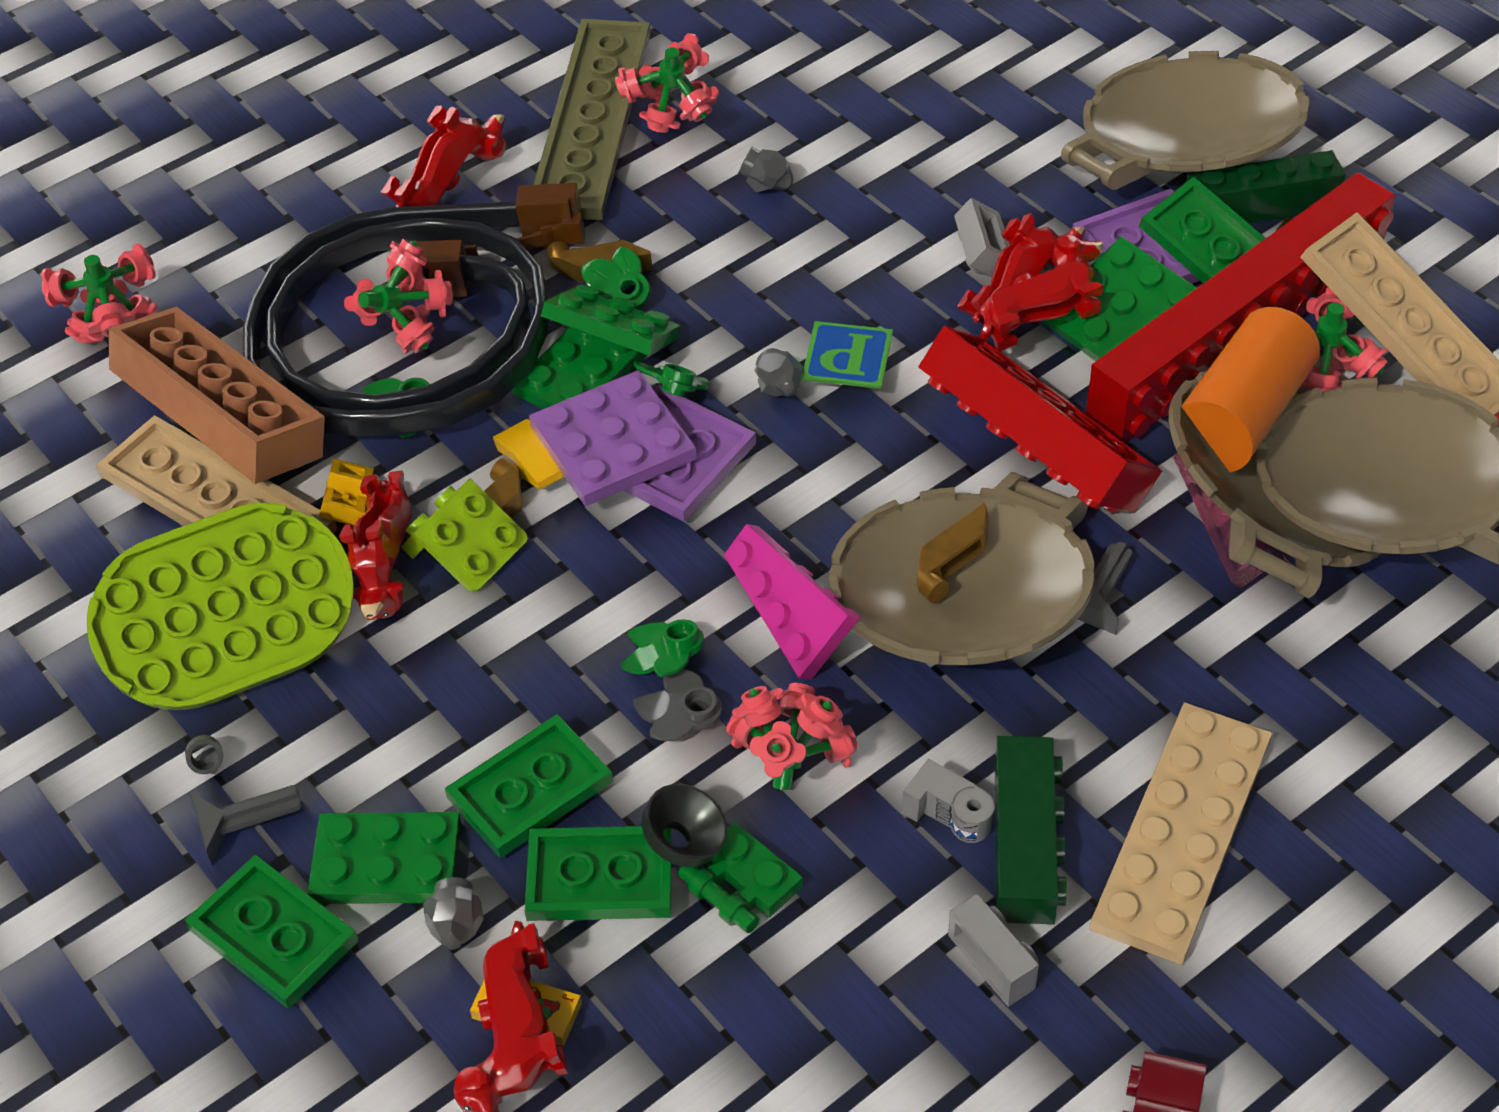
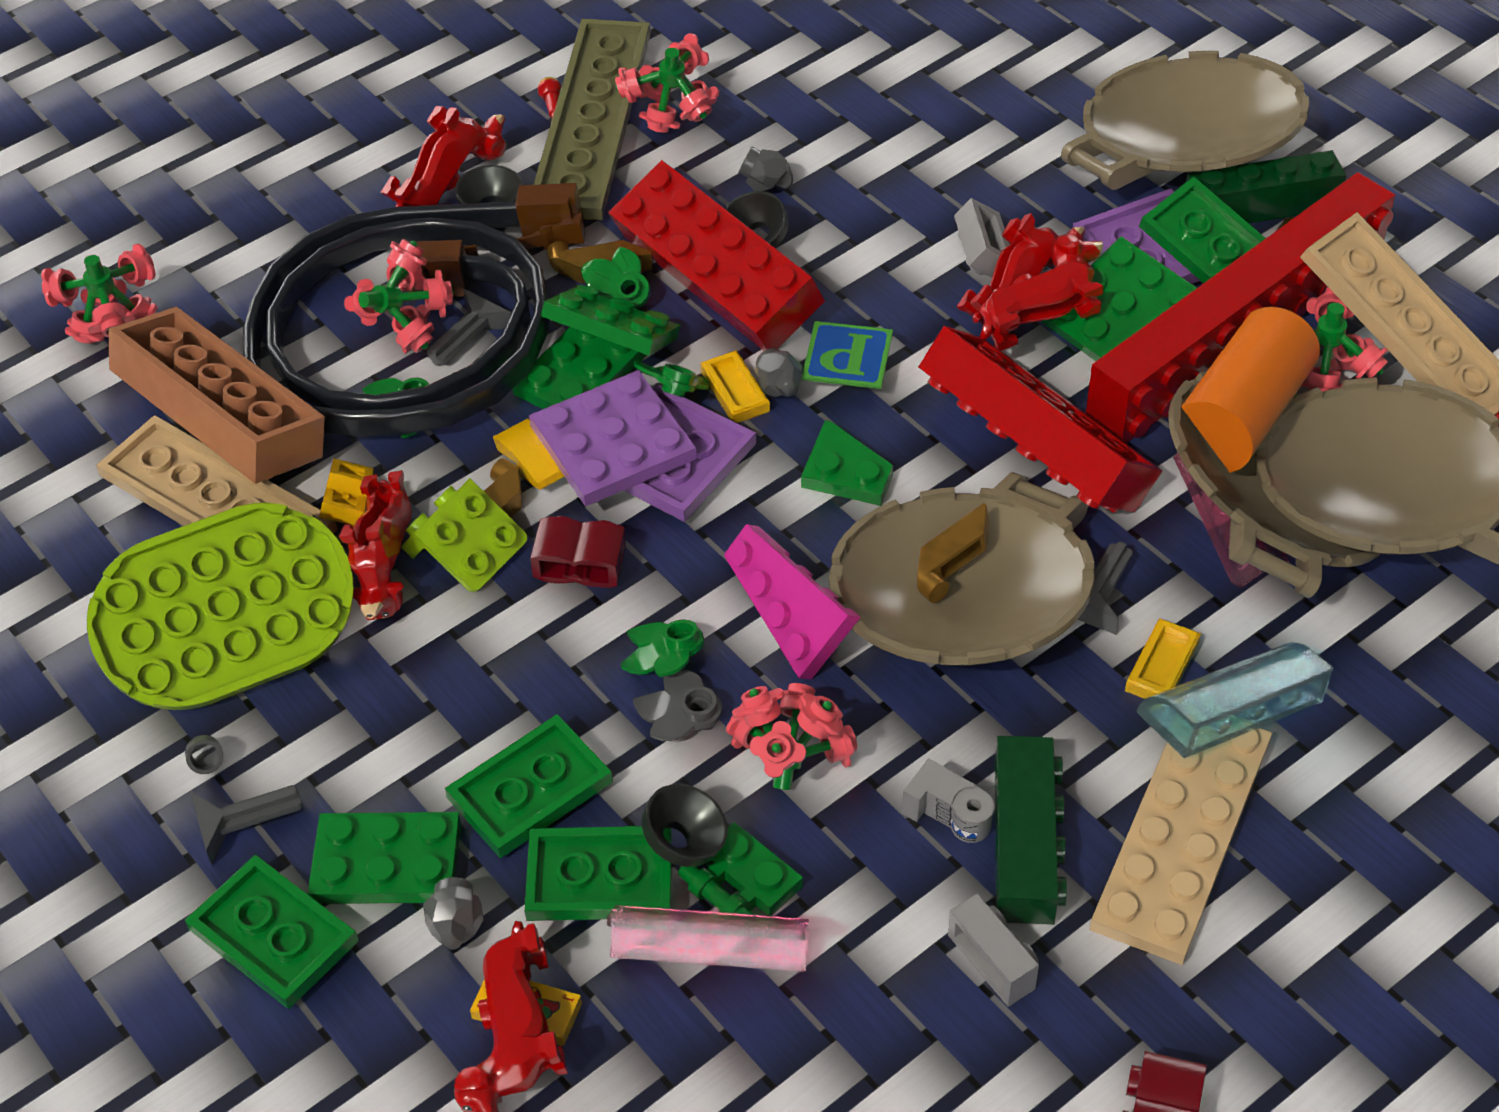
(480, 316): none -> dark grey piece
(487, 185): none -> pearl dark grey piece
(549, 91): none -> red piece
(578, 552): none -> dark red brick
(709, 938): none -> clear pink panel
(717, 257): none -> red brick
(735, 387): none -> yellow tile
(761, 210): none -> pearl dark grey piece
(846, 467): none -> green wing
(1162, 659): none -> yellow tile
(1237, 698): none -> clear light blue brick

